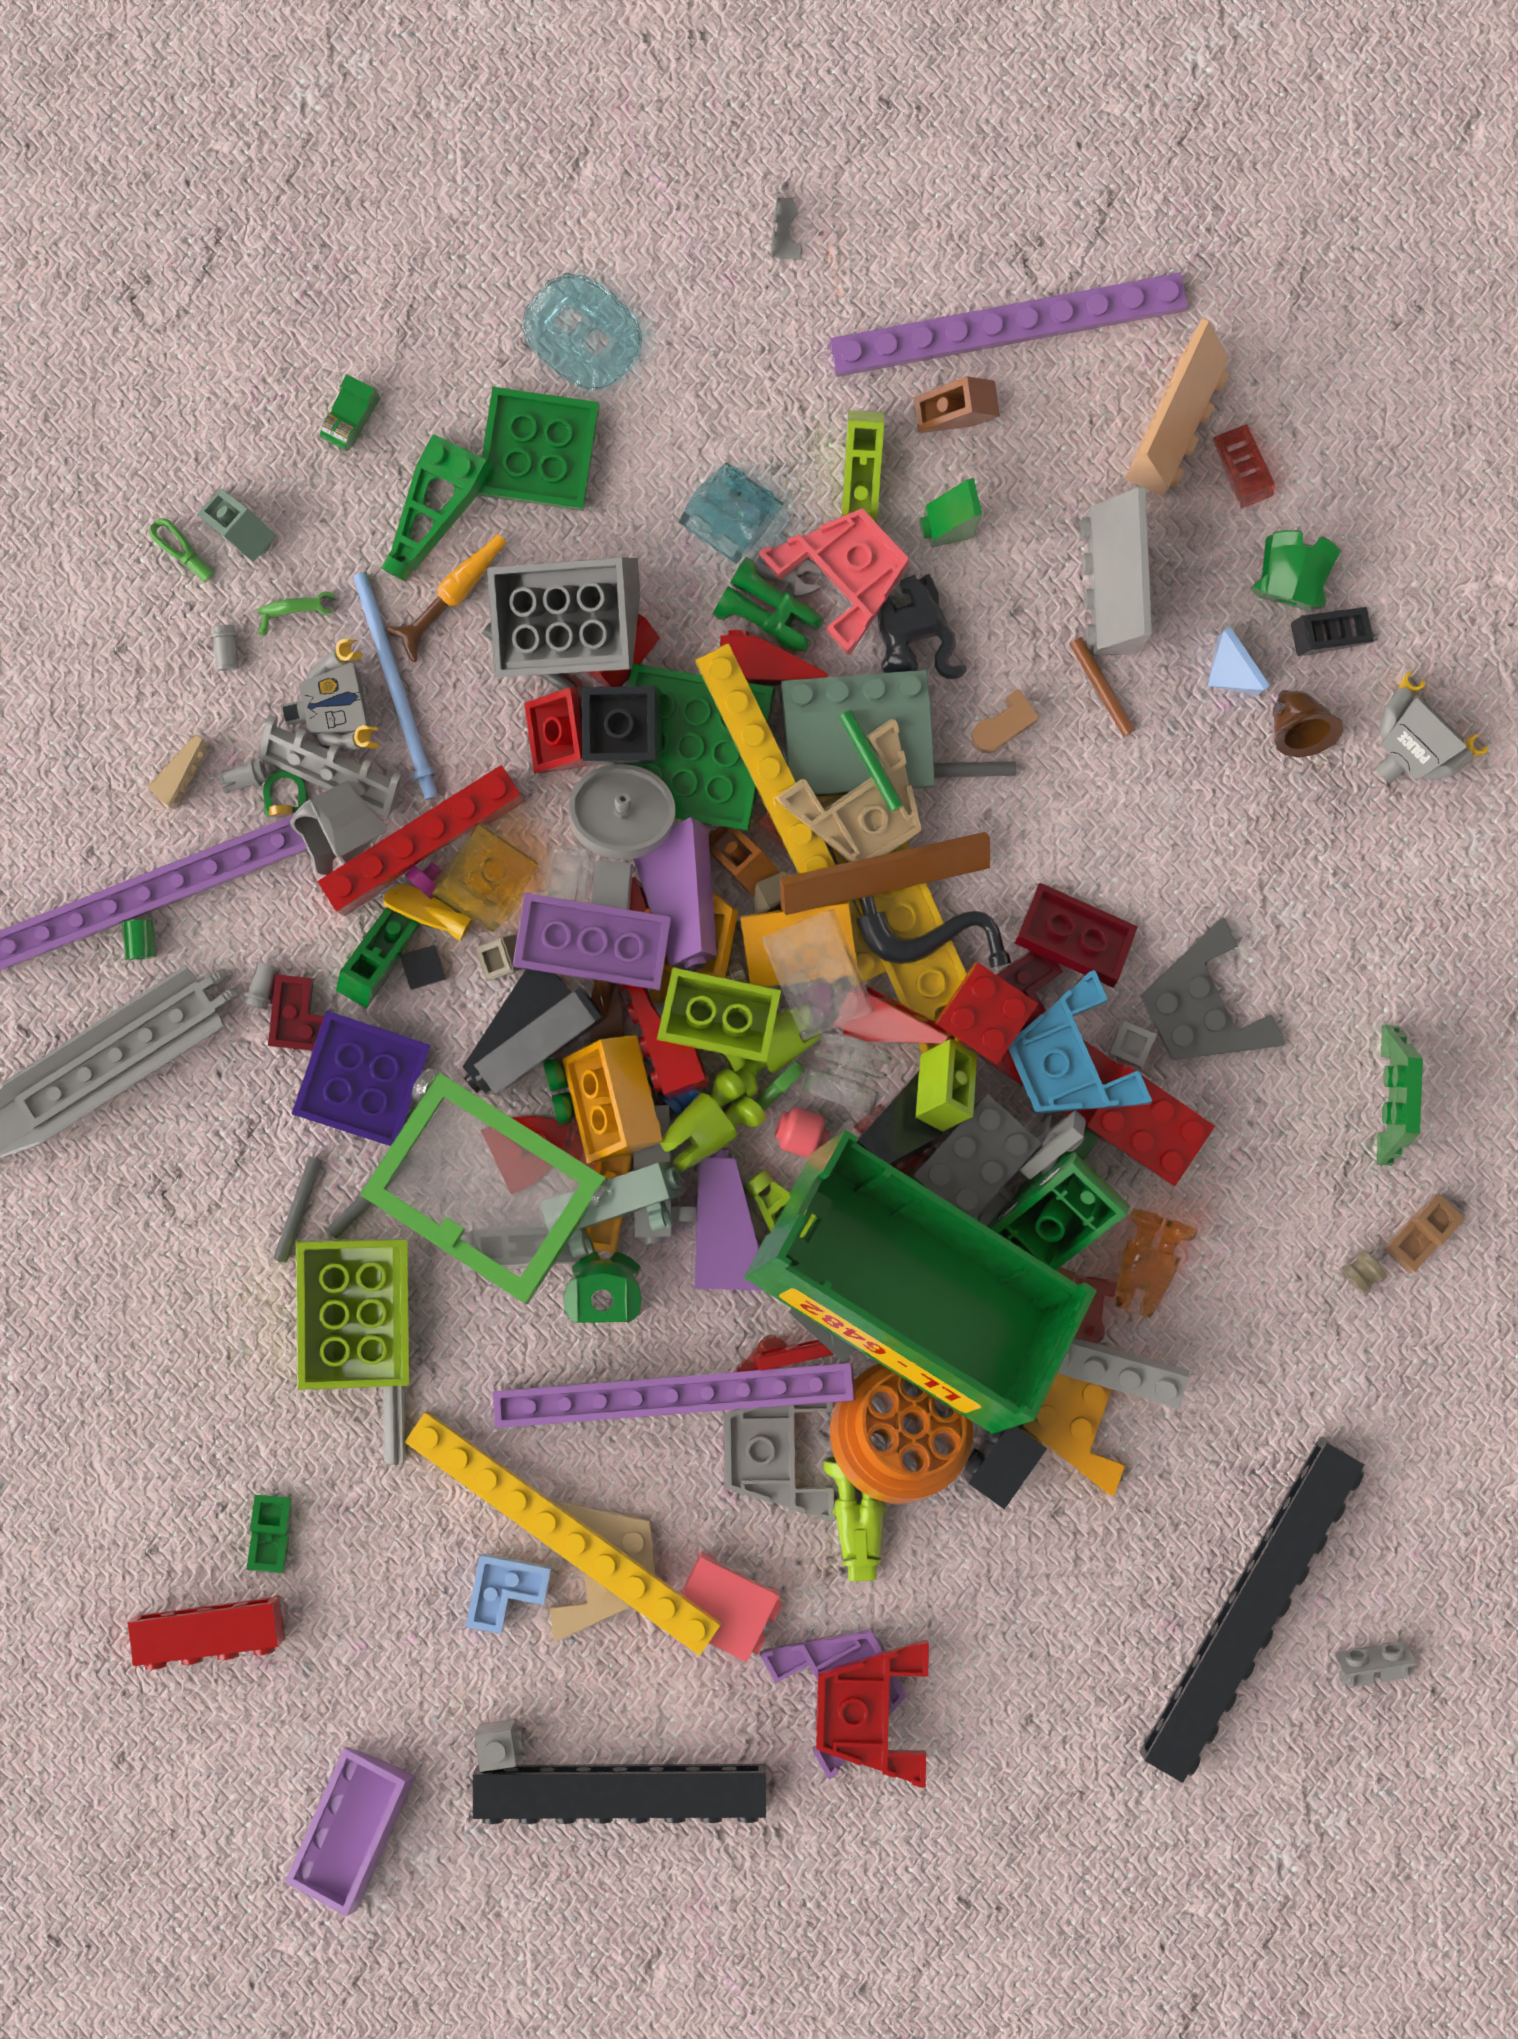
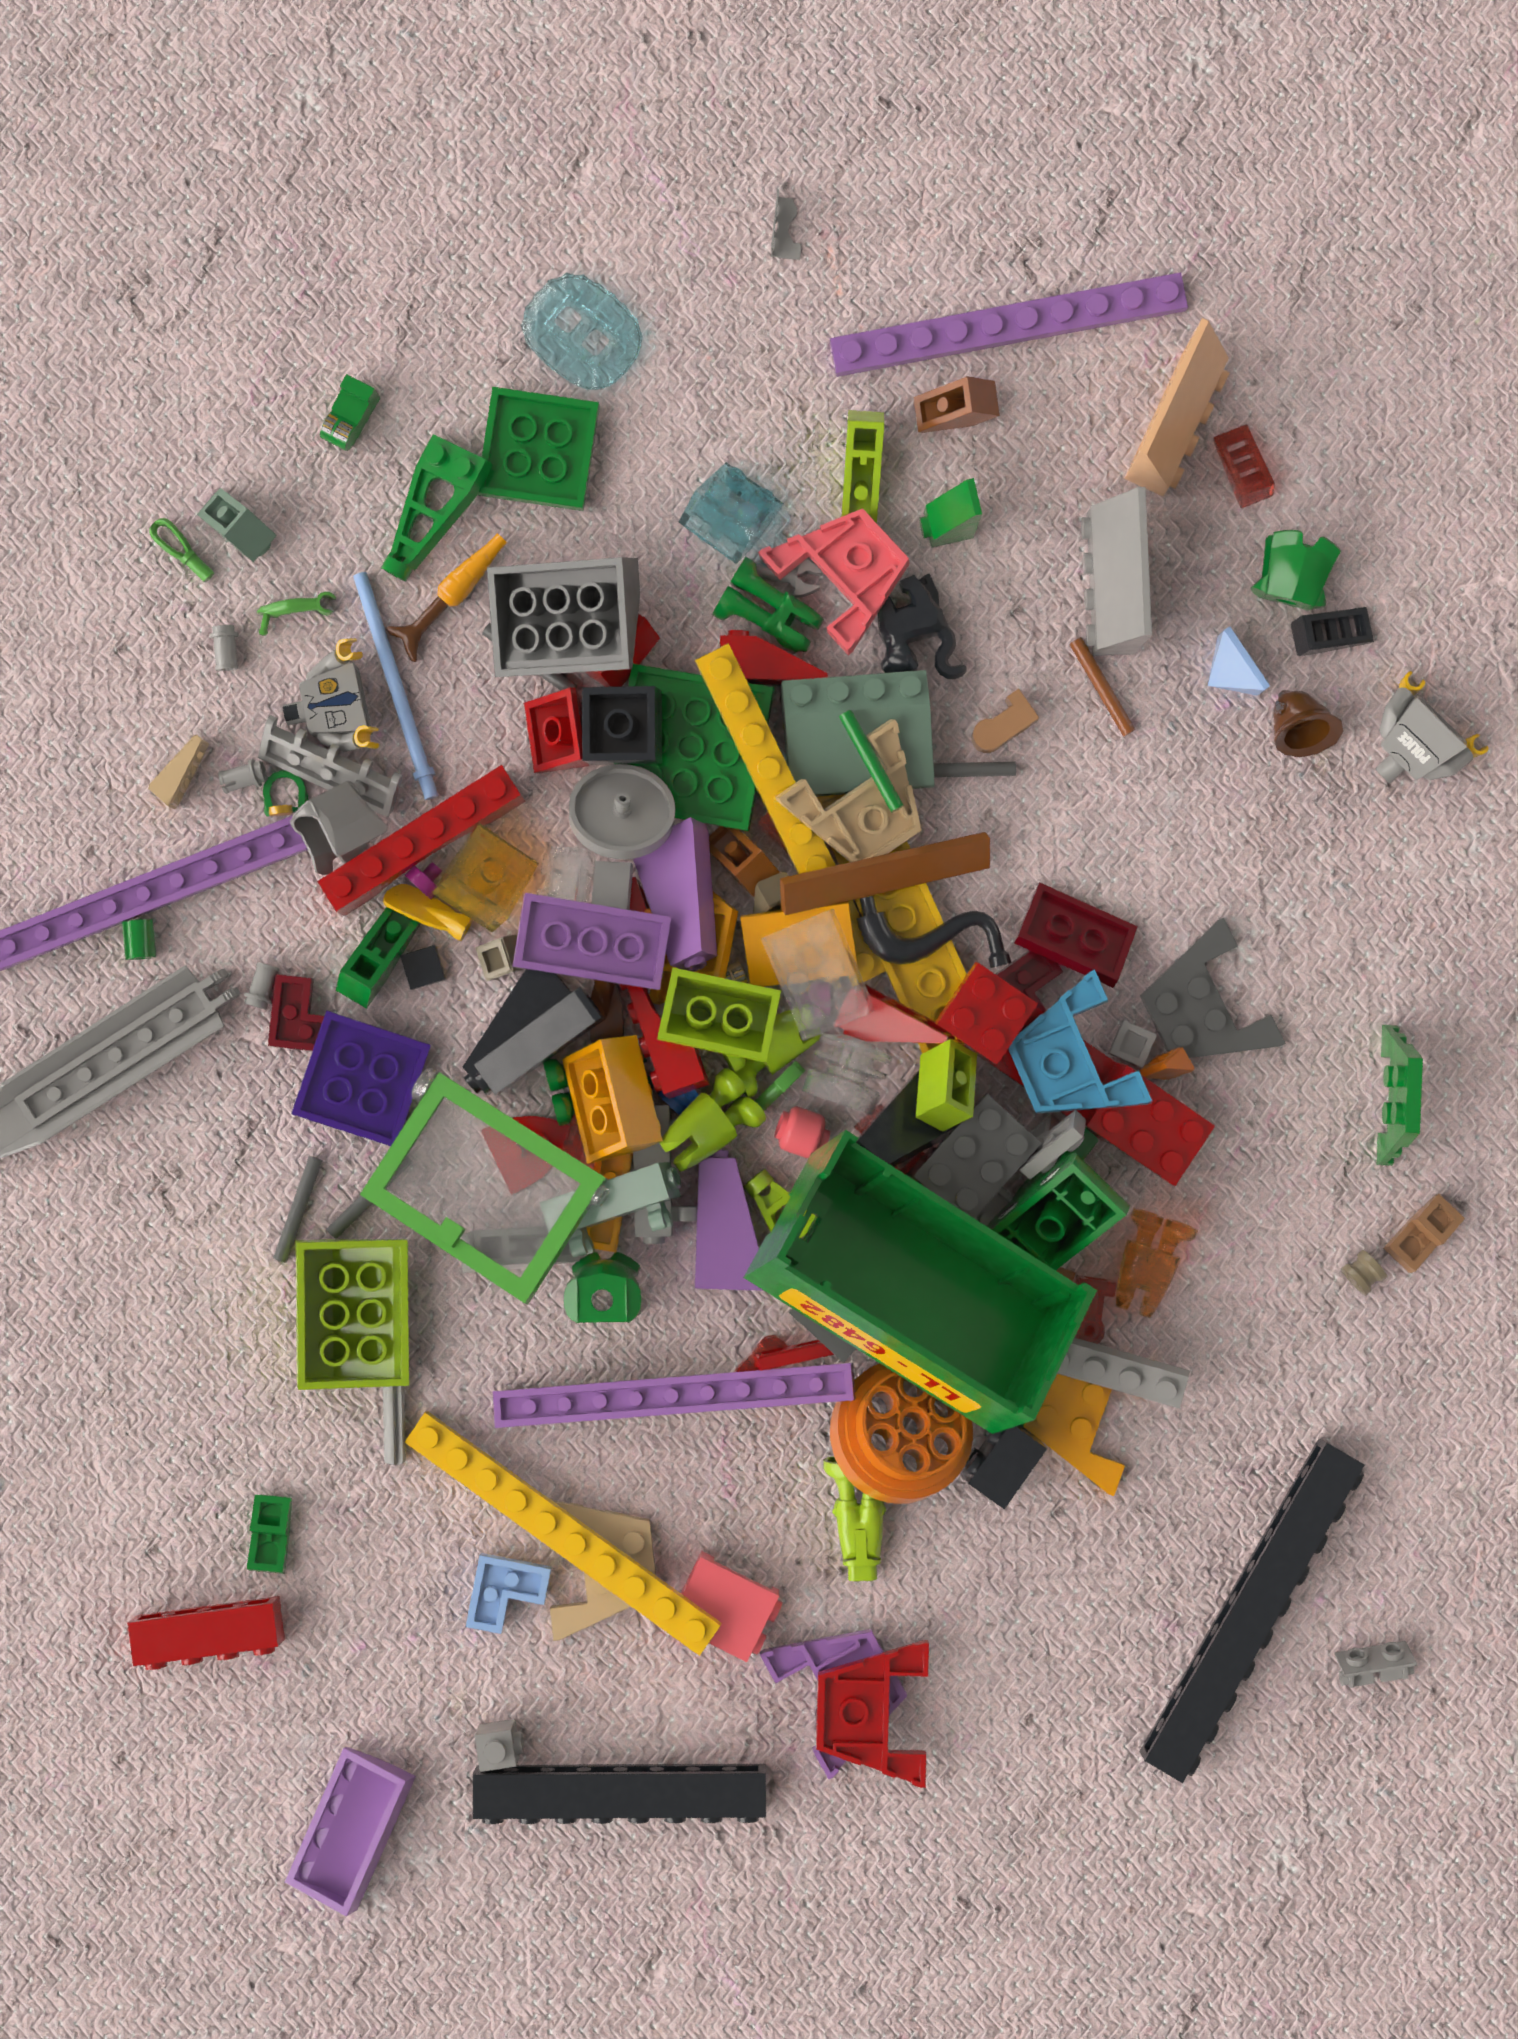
(762, 1458): light grey wing -> none
(1168, 1065): none -> orange slope

